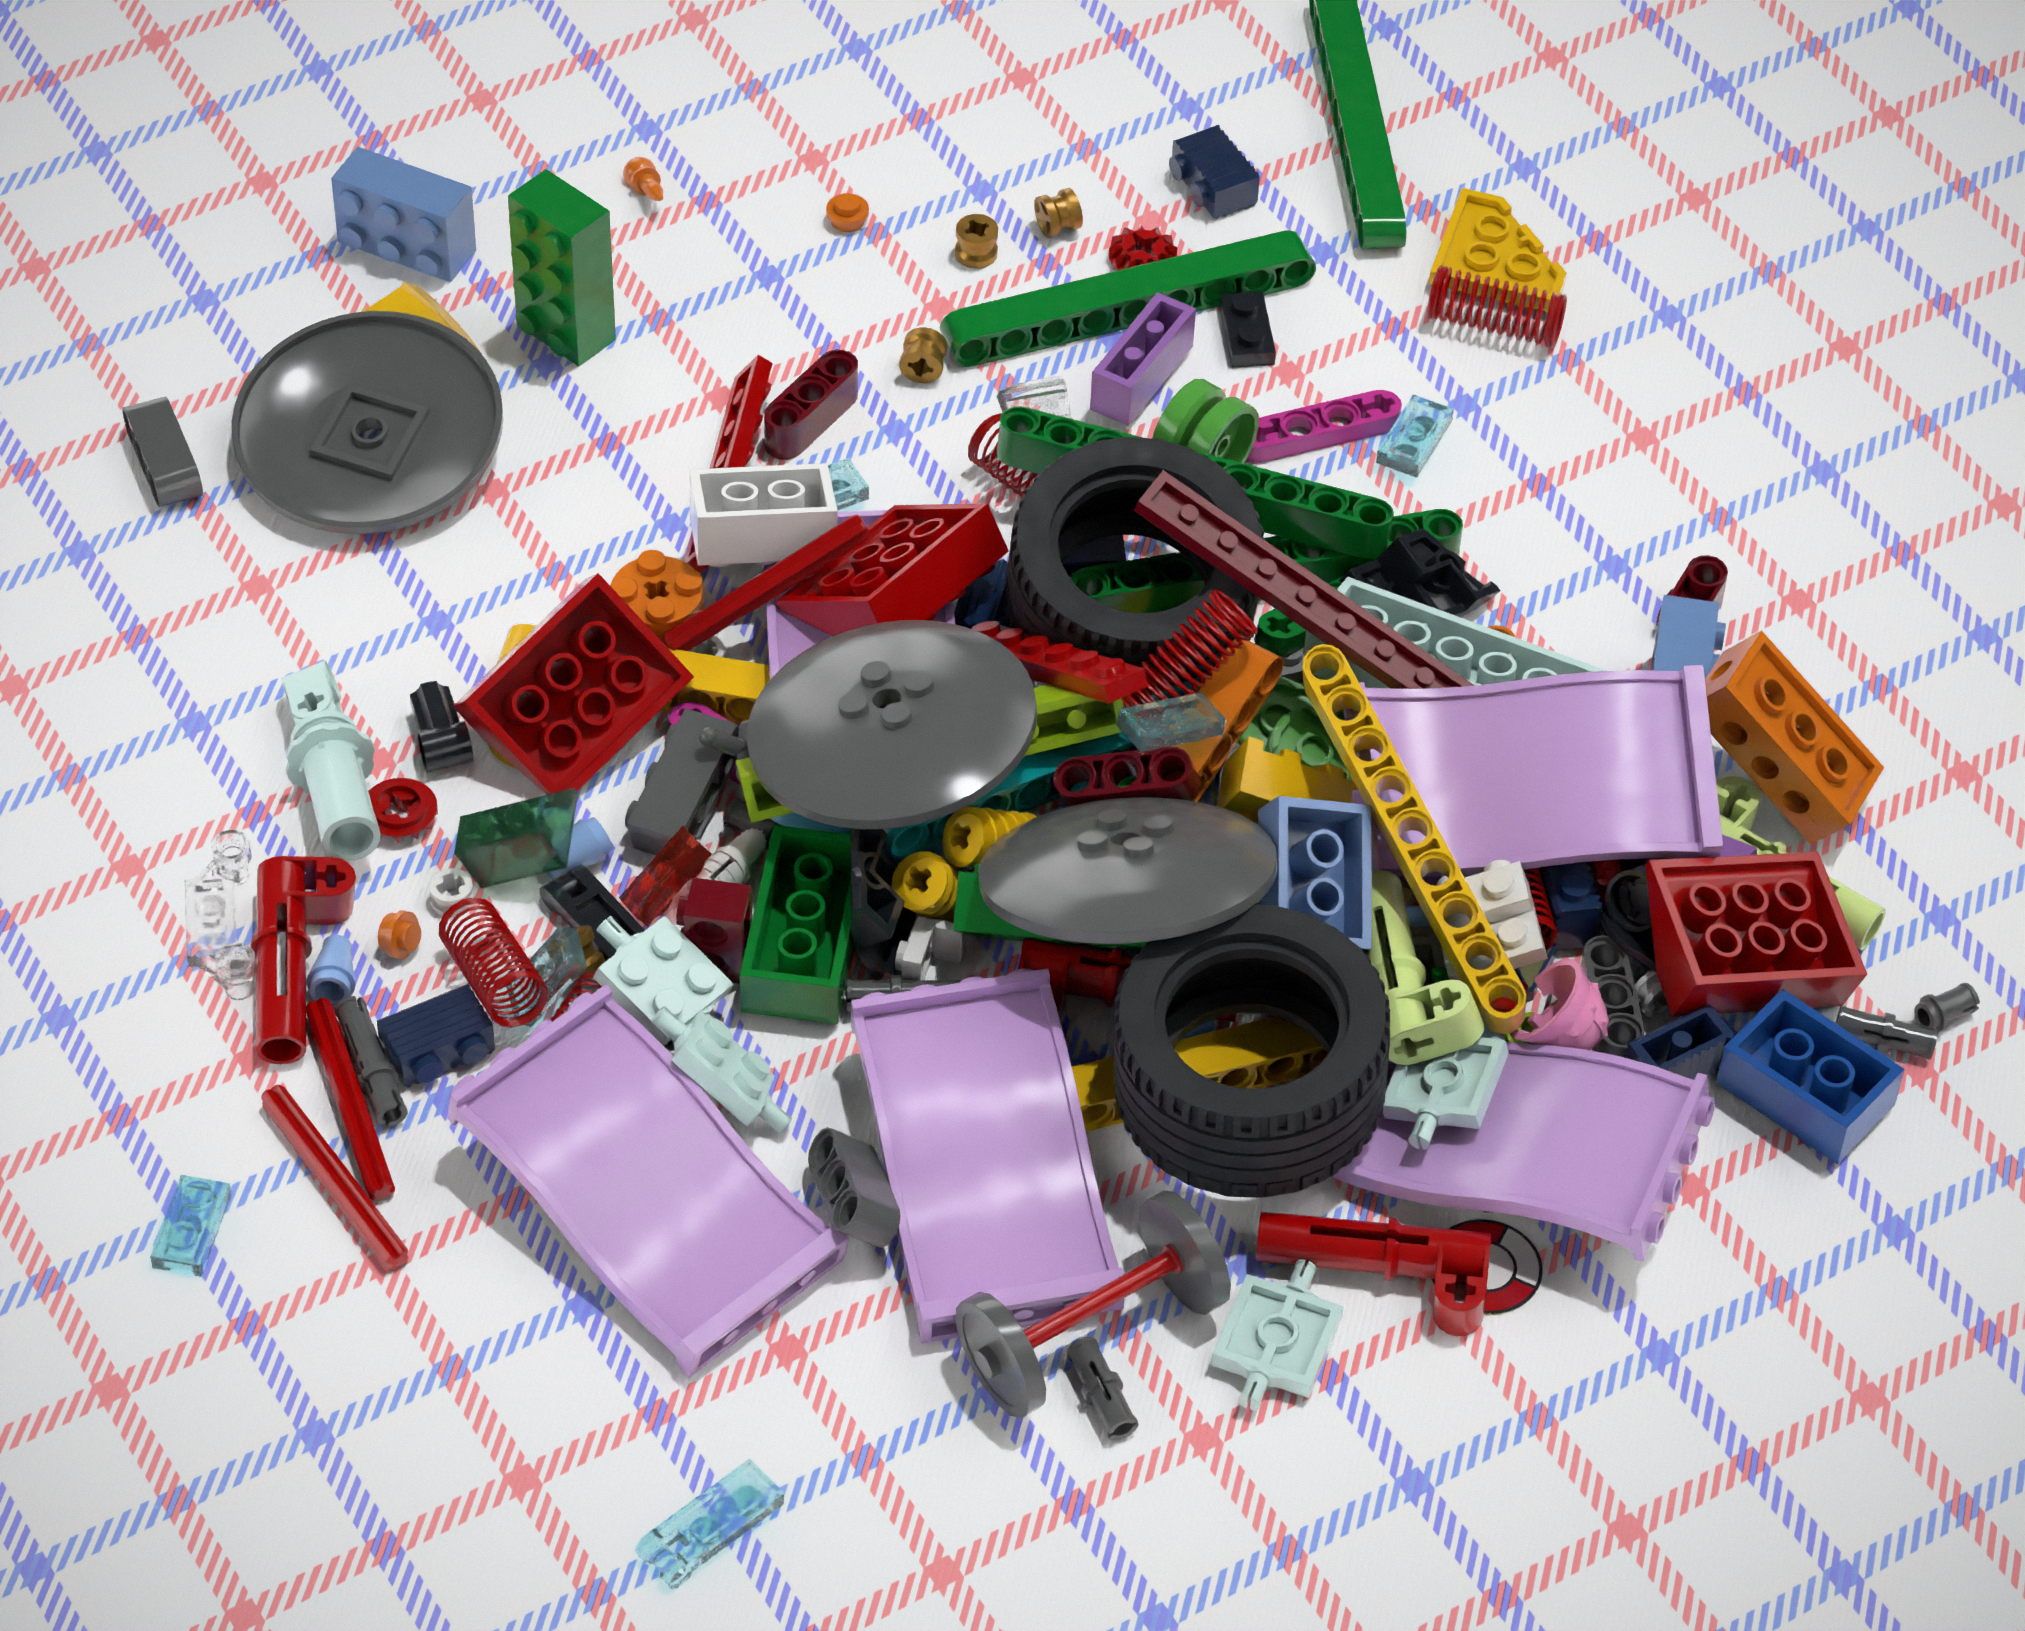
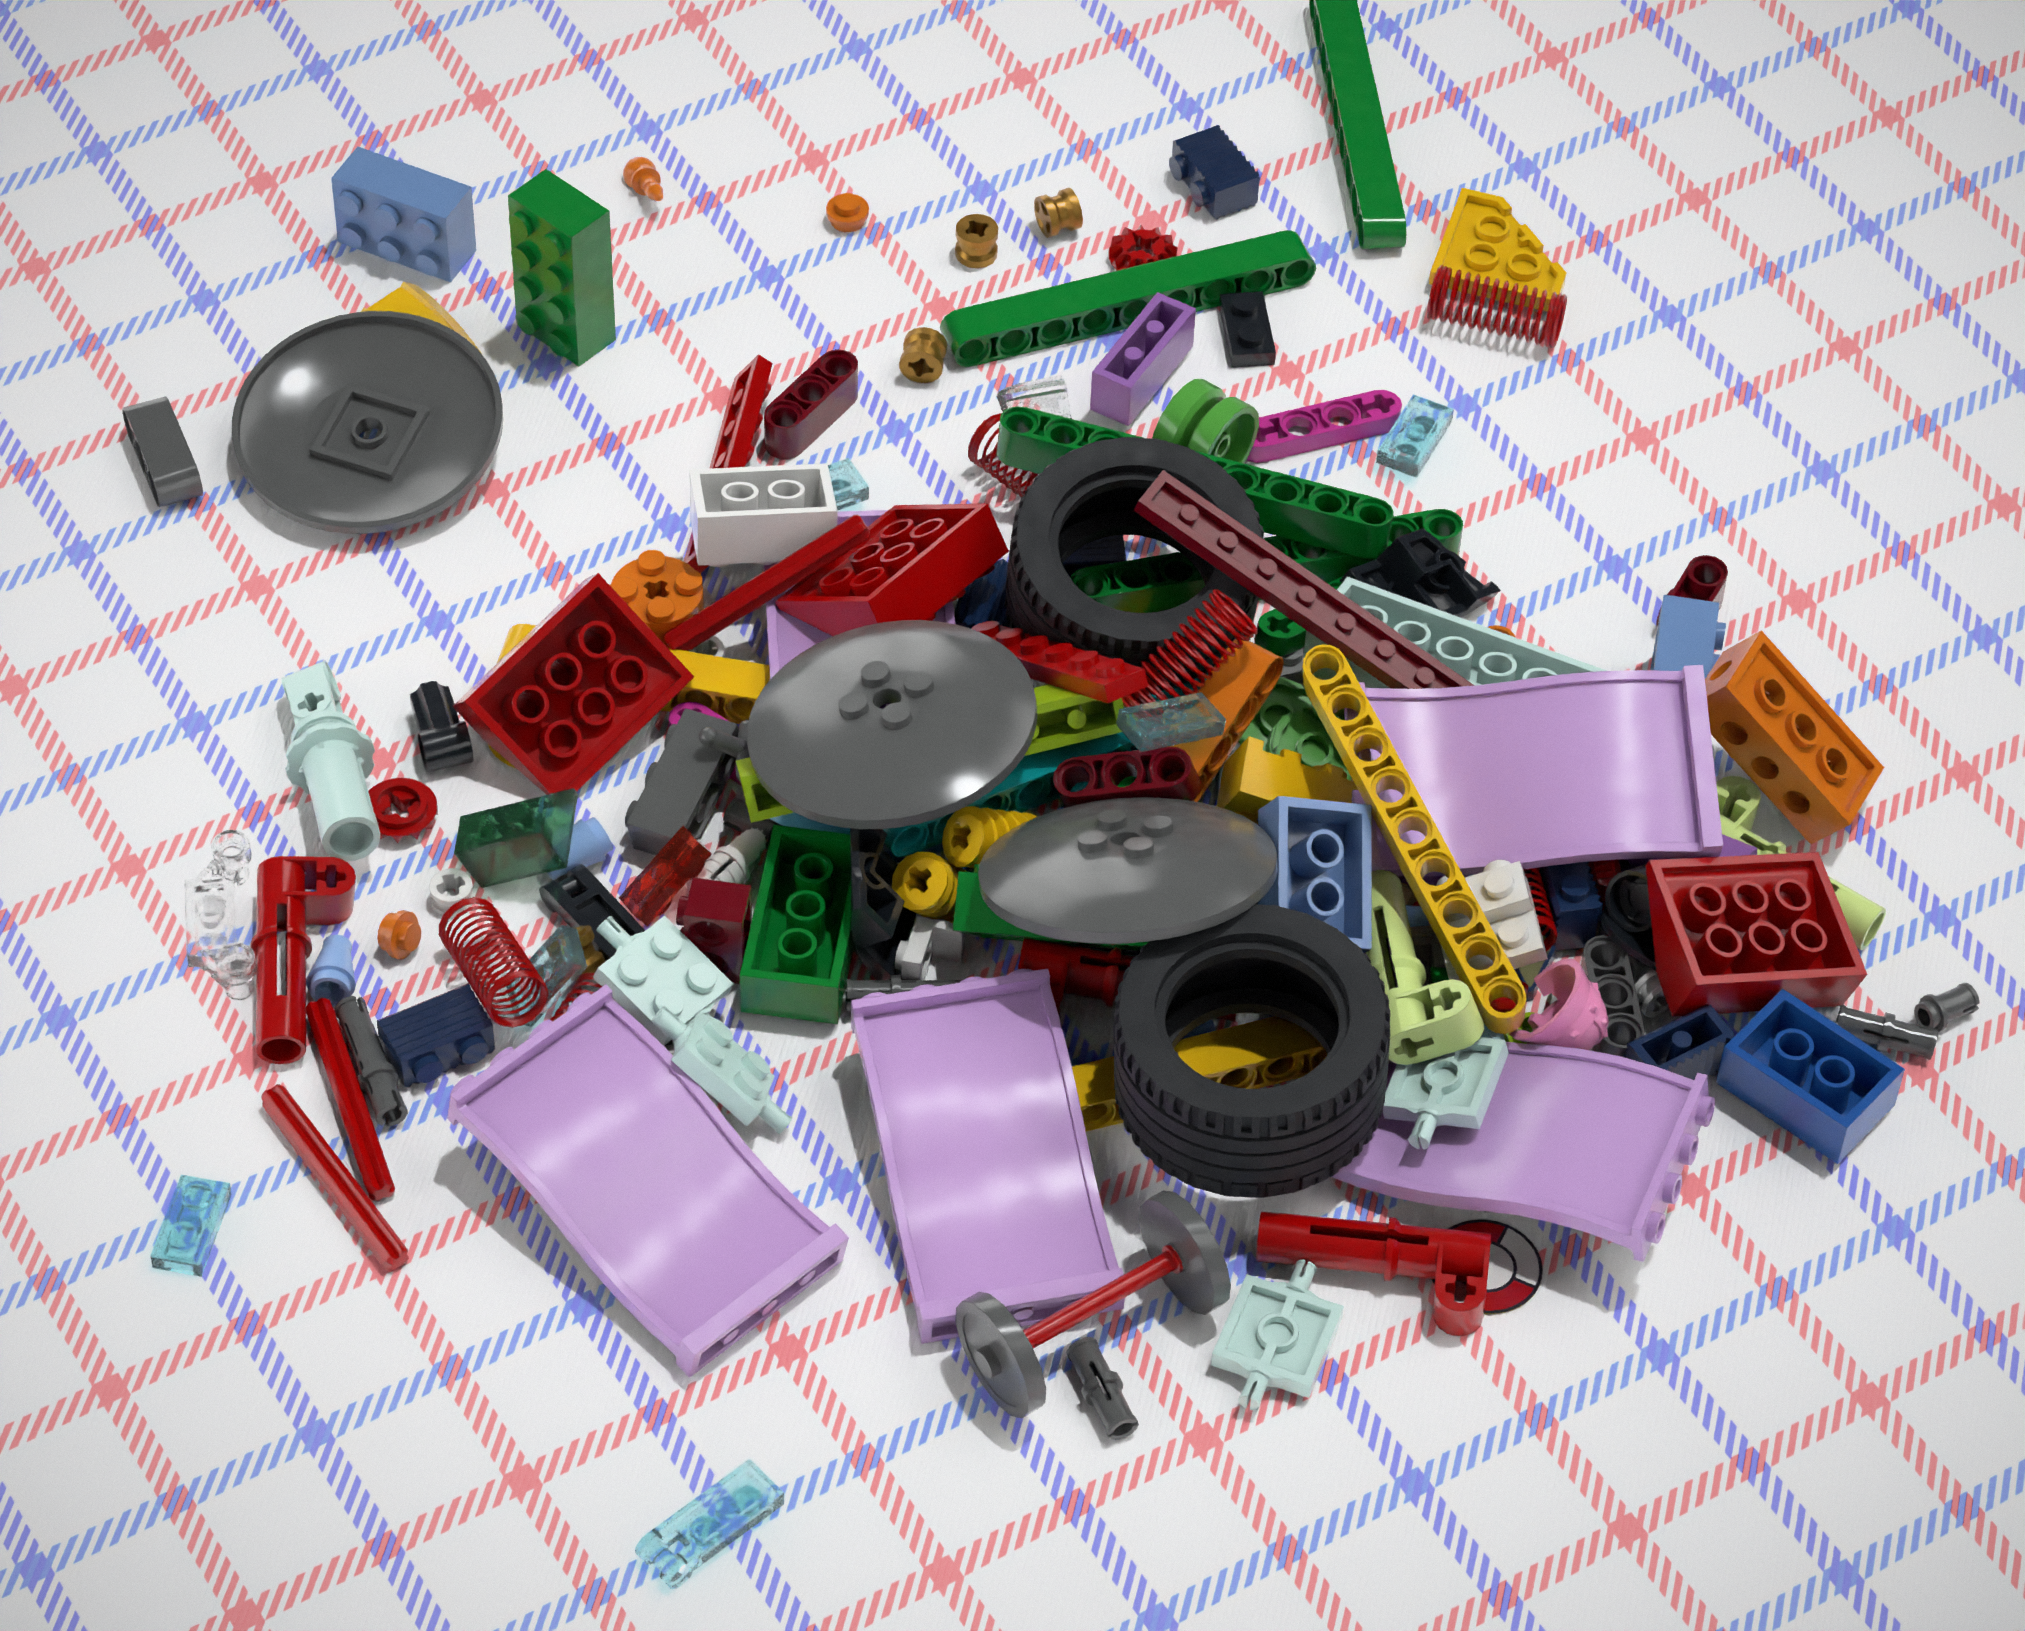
(854, 1187): dark grey beam -> none

